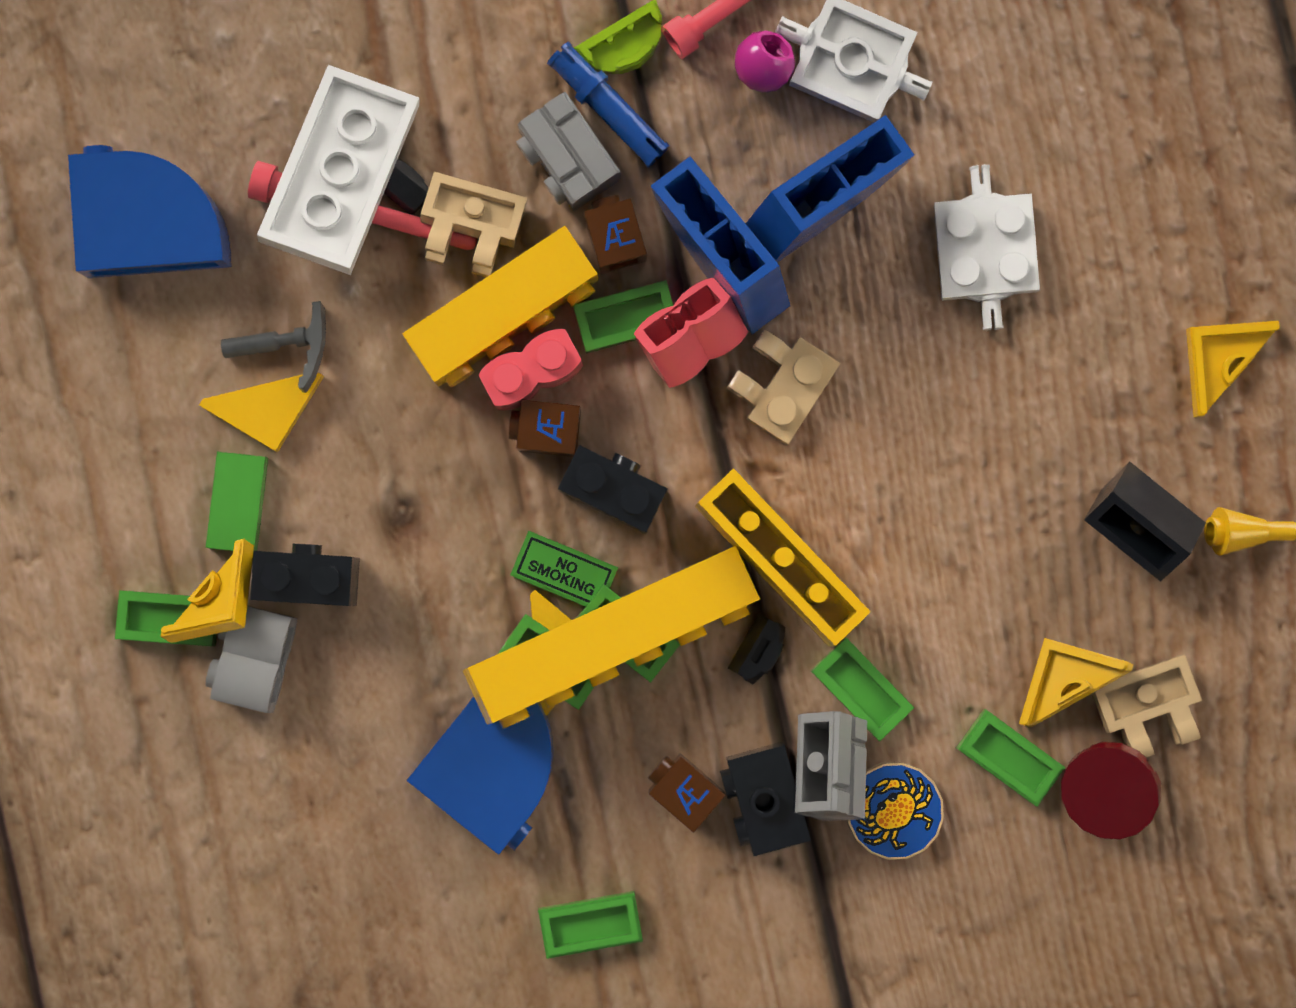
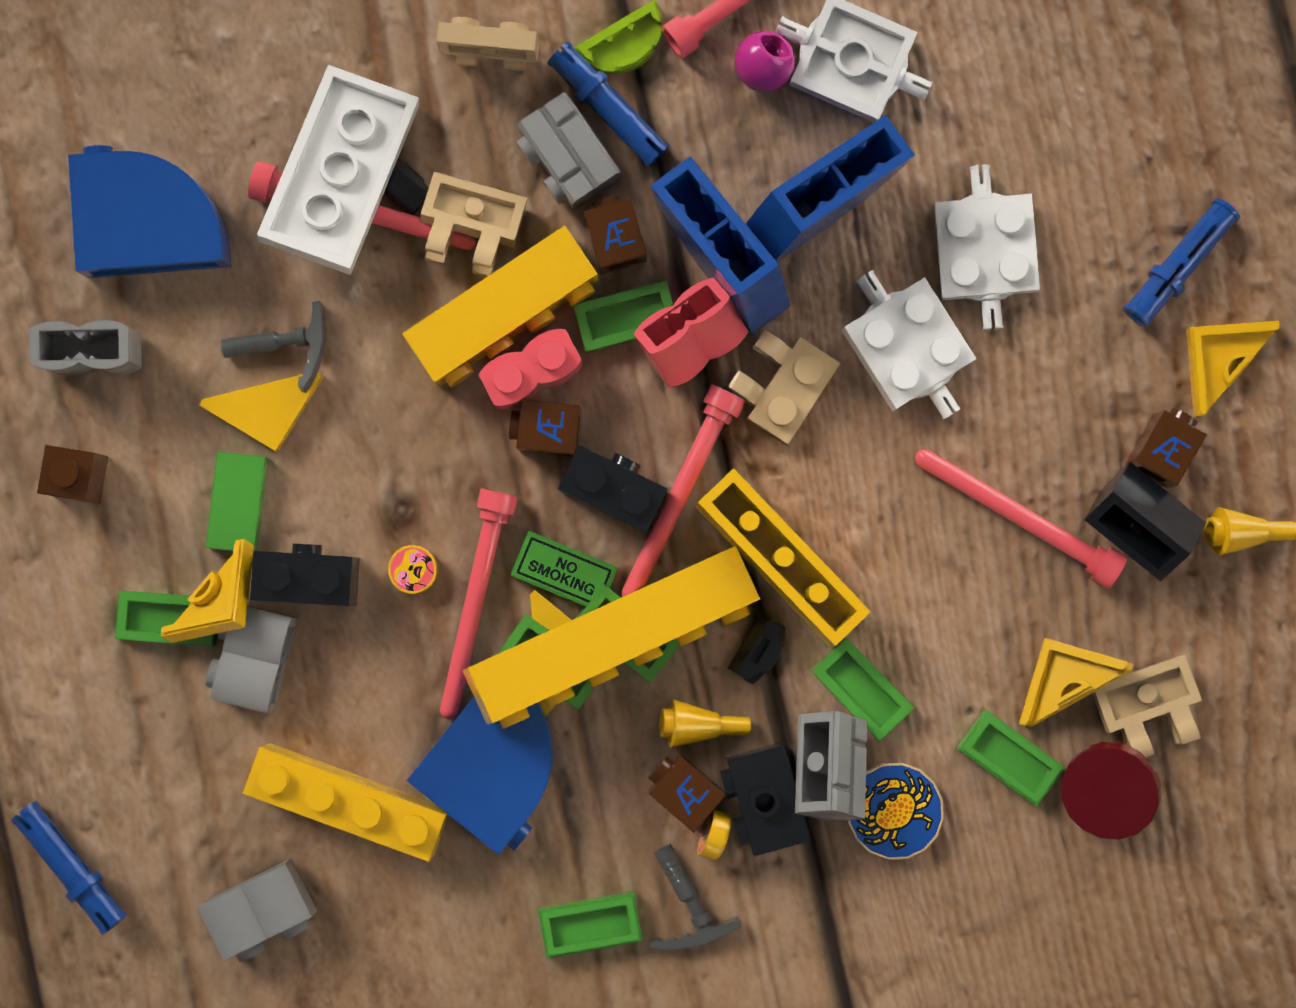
(70, 869): none -> blue pin
(72, 474): none -> reddish brown brick
(76, 350): none -> light grey brick
(258, 910): none -> light grey brick
(346, 801): none -> yellow brick
(413, 569): none -> tile
(469, 40): none -> tan plate
(494, 511): none -> coral piece
(687, 893): none -> dark grey piece
(690, 724): none -> yellow cone
(714, 835): none -> yellow tile
(719, 410): none -> coral piece
(908, 344): none -> white plate
(1101, 563): none -> coral piece
(1161, 277): none -> blue pin
(1167, 446): none -> reddish brown brick

